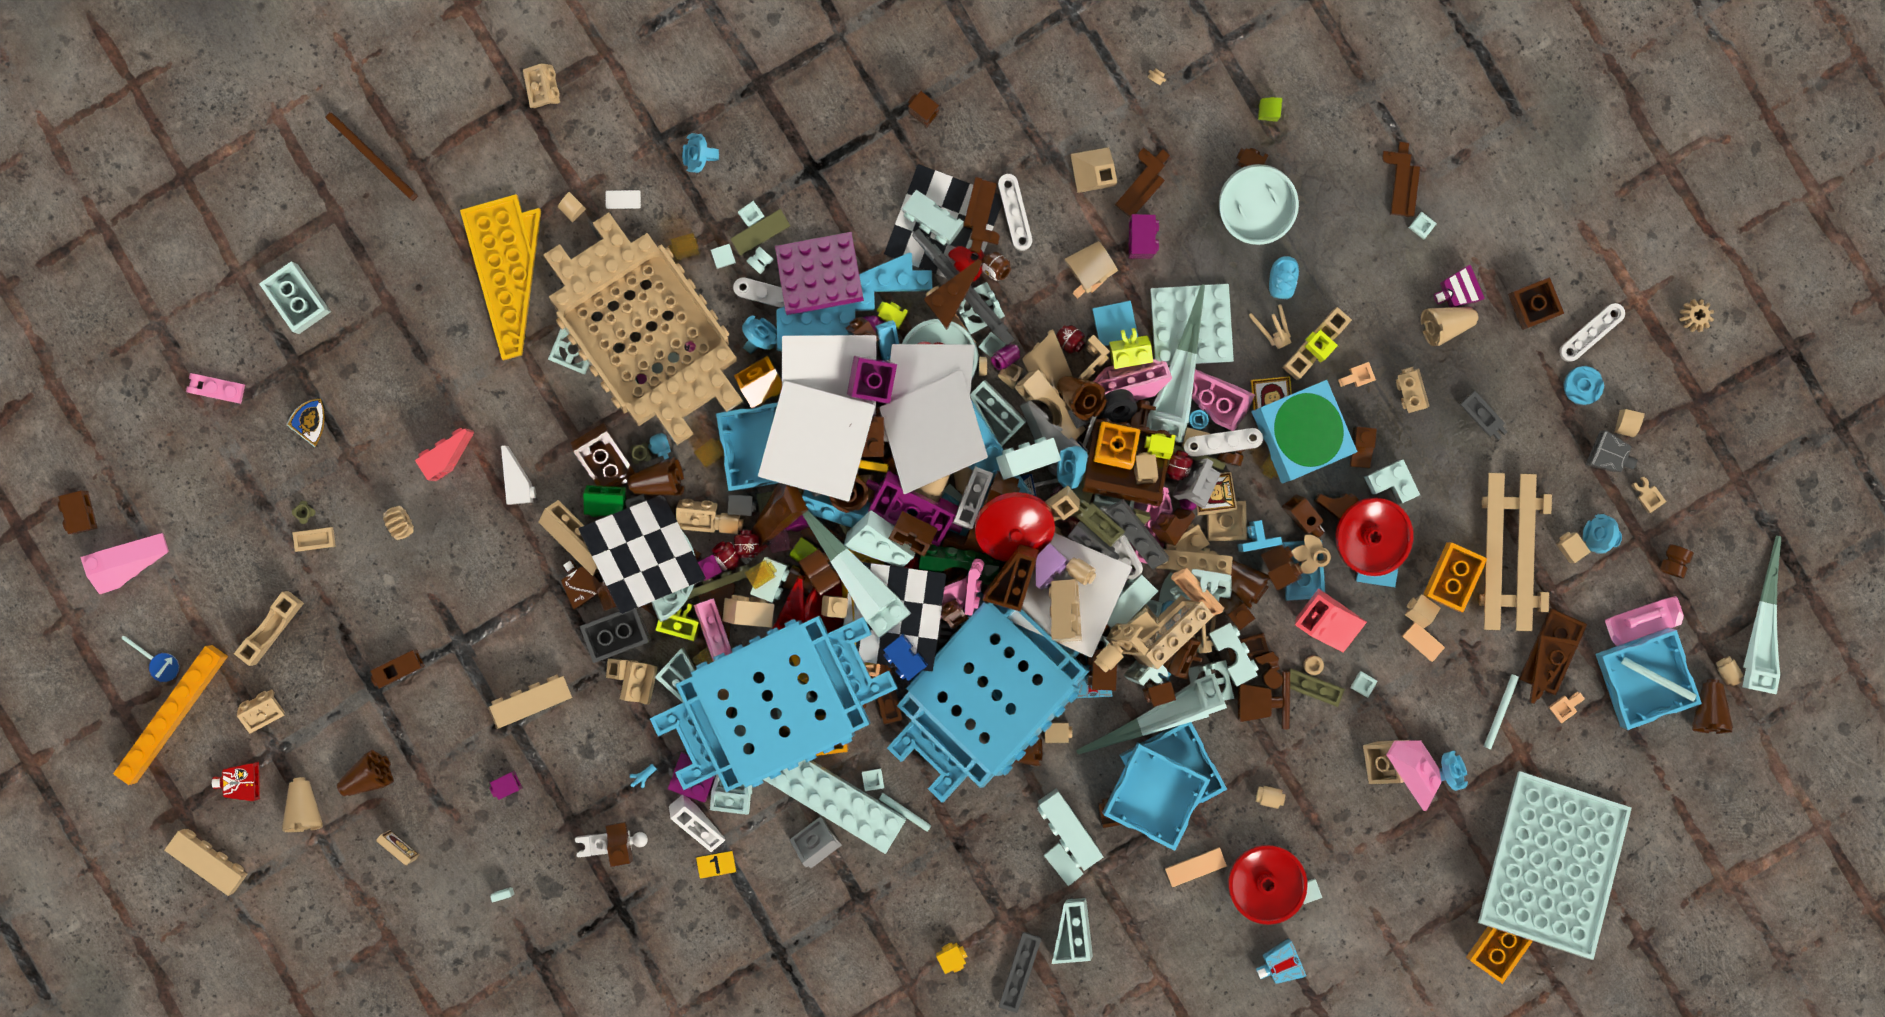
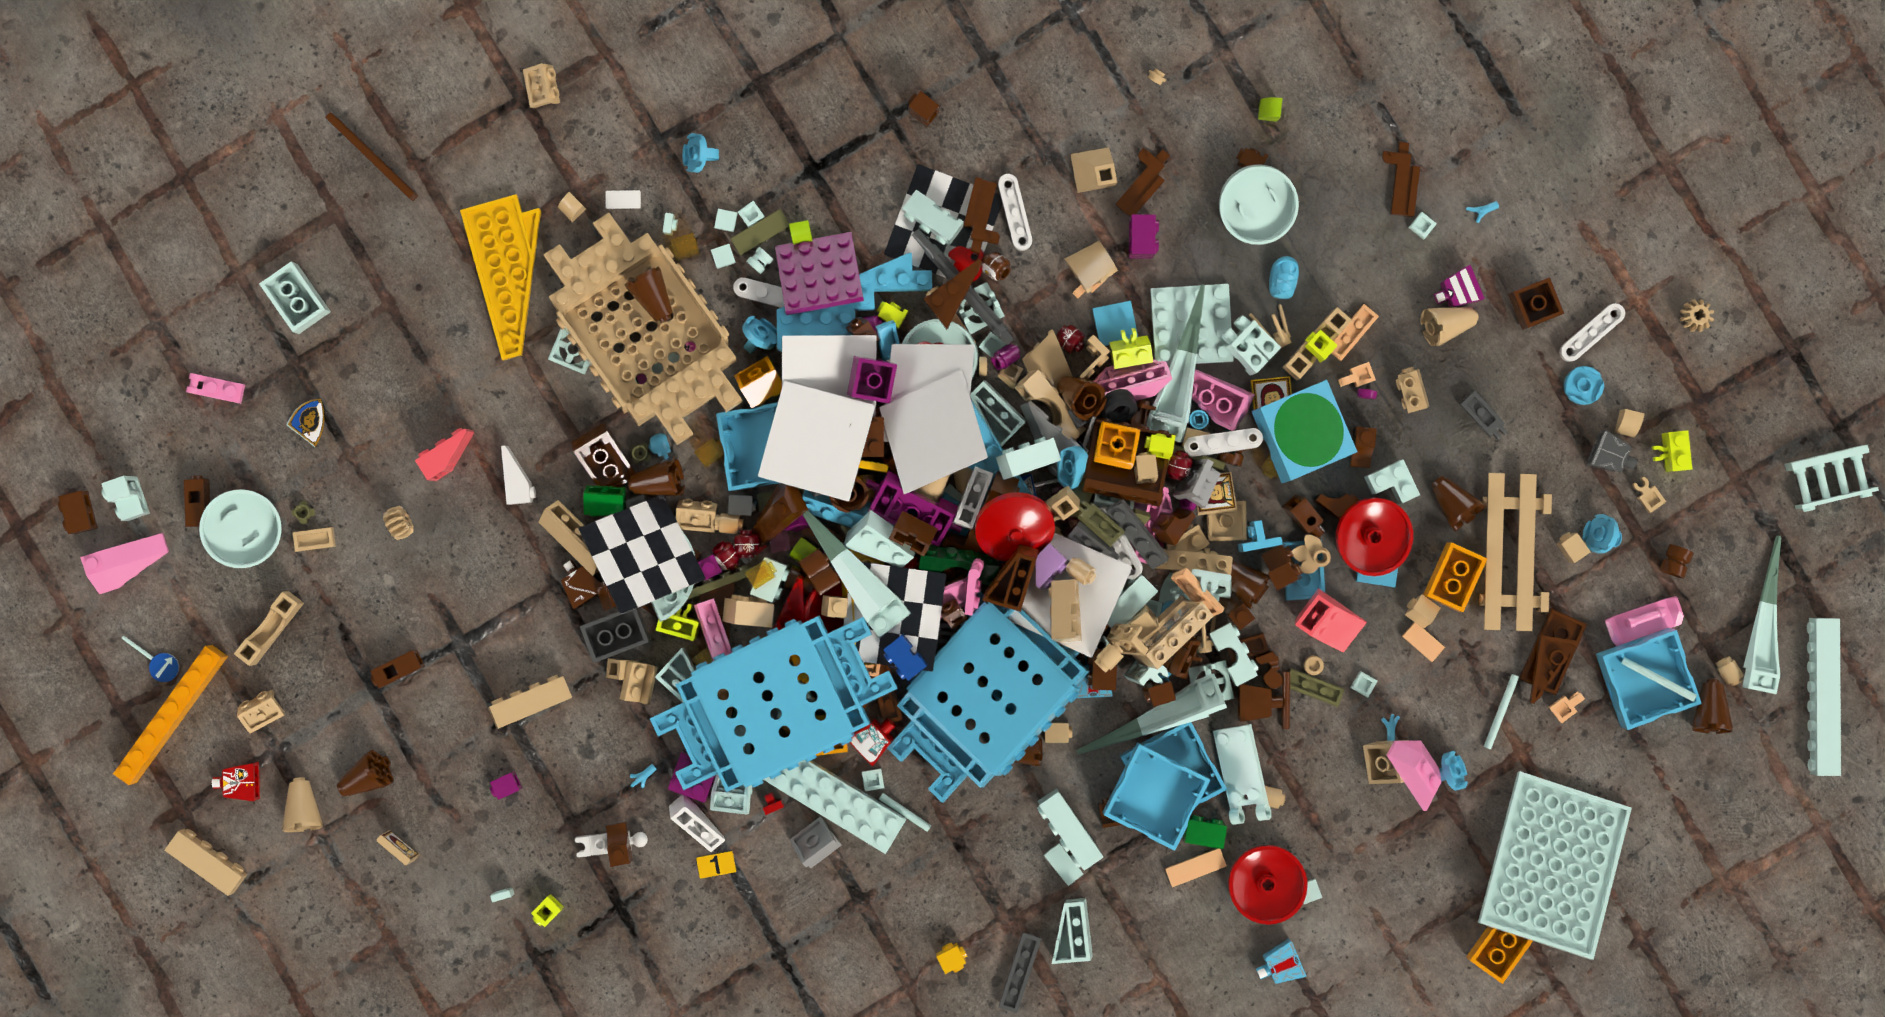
(127, 496): none -> light aqua brick
(195, 499): none -> reddish brown brick
(240, 528): none -> light aqua brick
(552, 904): none -> neon yellow brick
(652, 294): none -> reddish brown cone
(670, 224): none -> light aqua plate
(725, 220): none -> light aqua tile
(772, 804): none -> red tile
(800, 232): none -> lime brick
(873, 739): none -> torso
(1205, 832): none -> green brick
(1241, 772): none -> light aqua hinge
(1250, 345): none -> light aqua hips
(1354, 331): none -> light nougat tile
(1367, 394): none -> magenta tile
(1391, 726): none -> medium azure bar
(1456, 502): none -> reddish brown cone
(1482, 210): none -> medium azure bar
(1676, 451): none -> neon yellow brick
(1824, 696): none -> light aqua brick
(1836, 459): none -> light aqua fence

